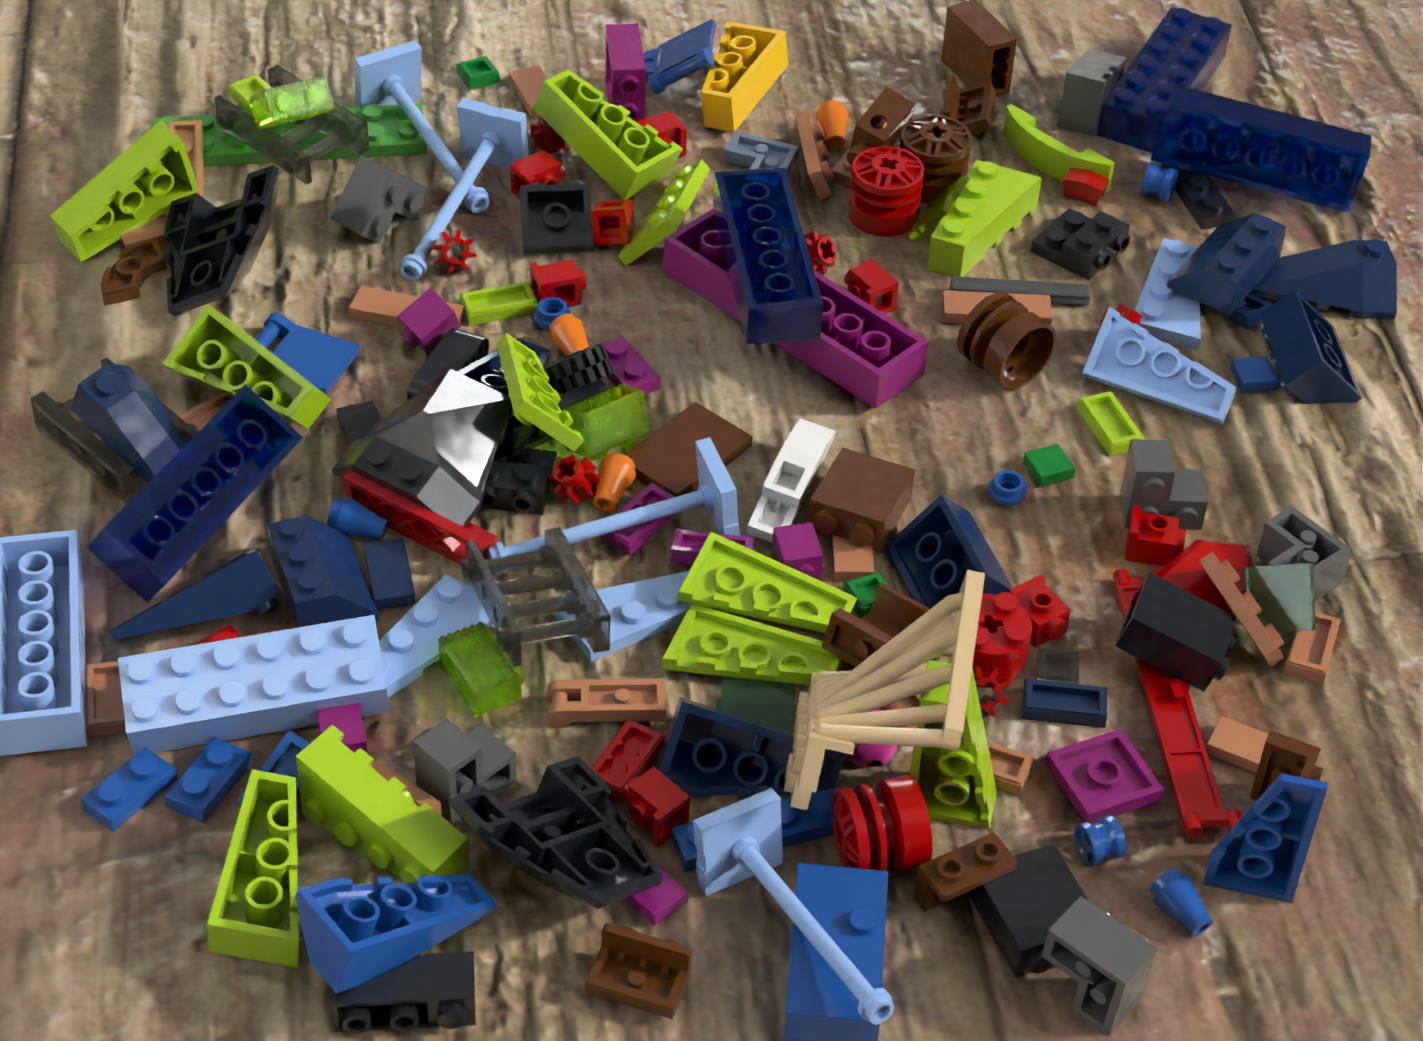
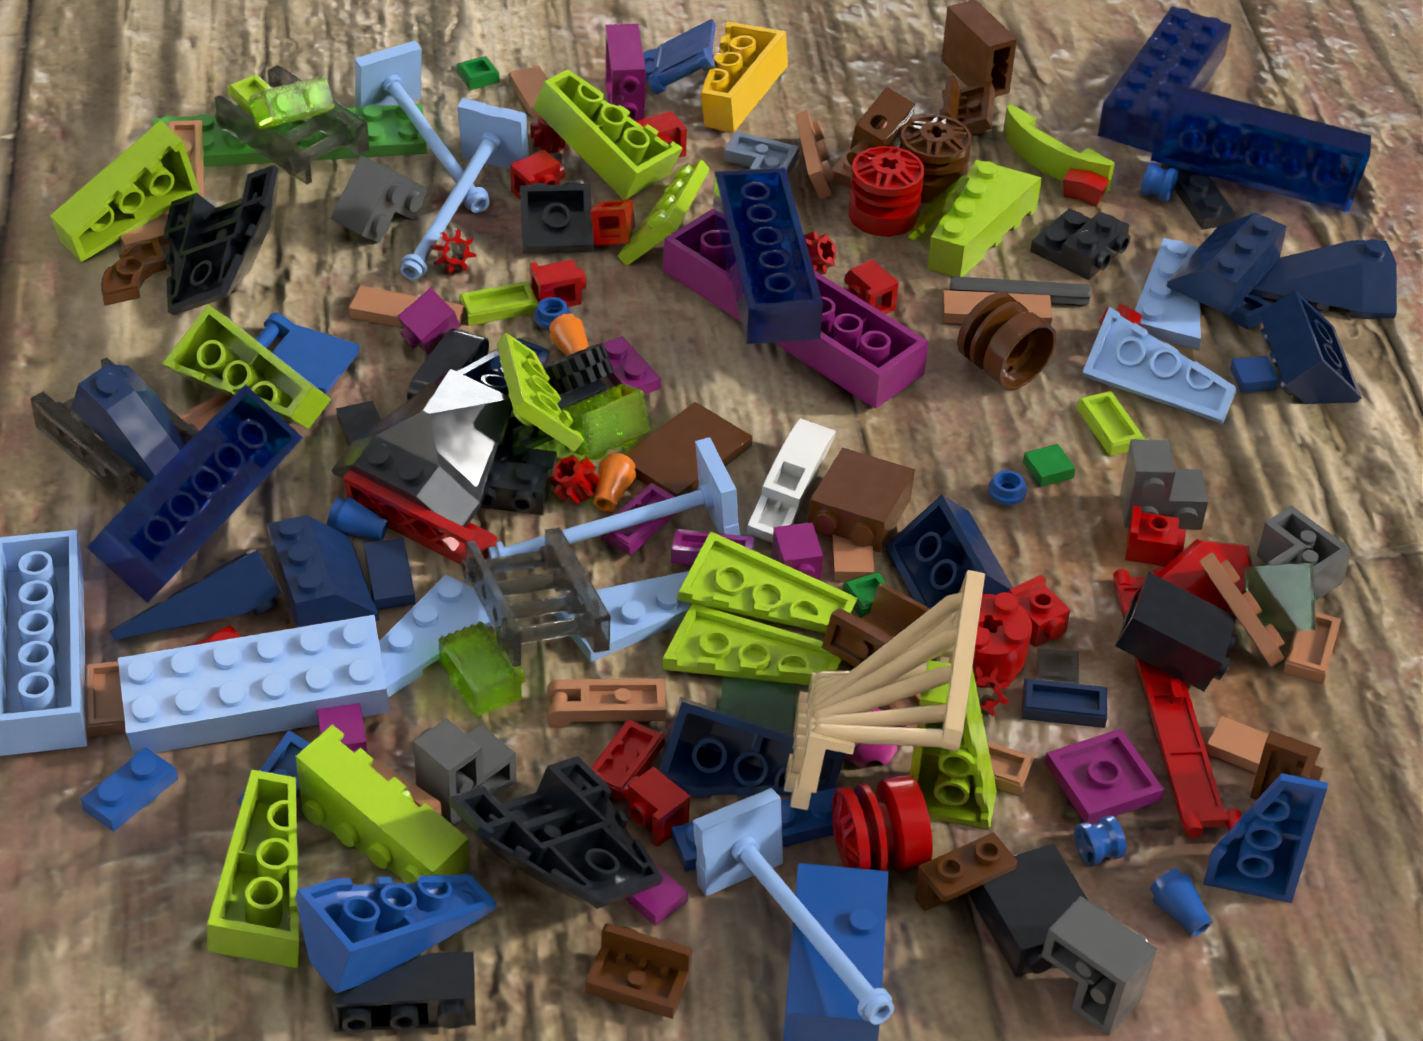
(208, 779): blue plate -> none
(833, 119): orange cone -> none
(1086, 89): dark grey wedge -> none

